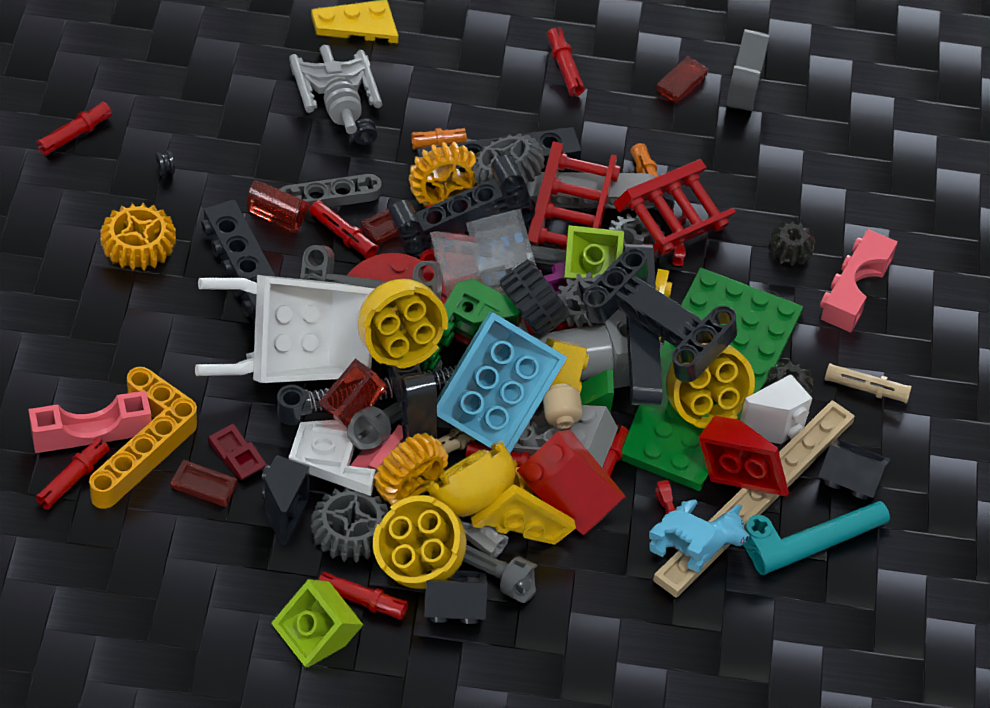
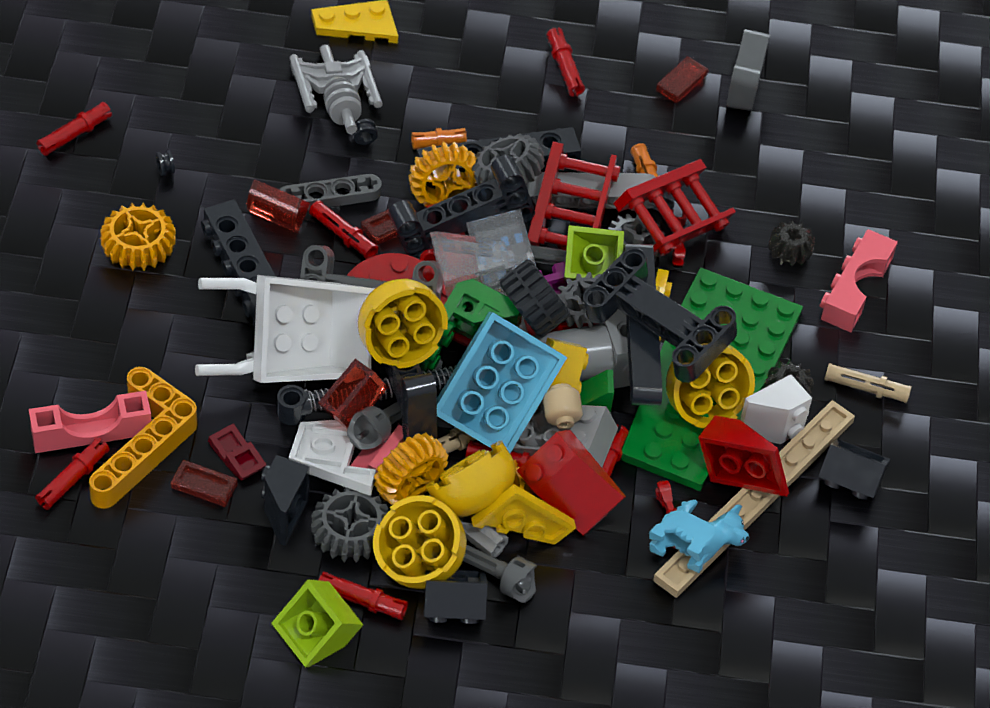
(772, 552): teal axle -> none

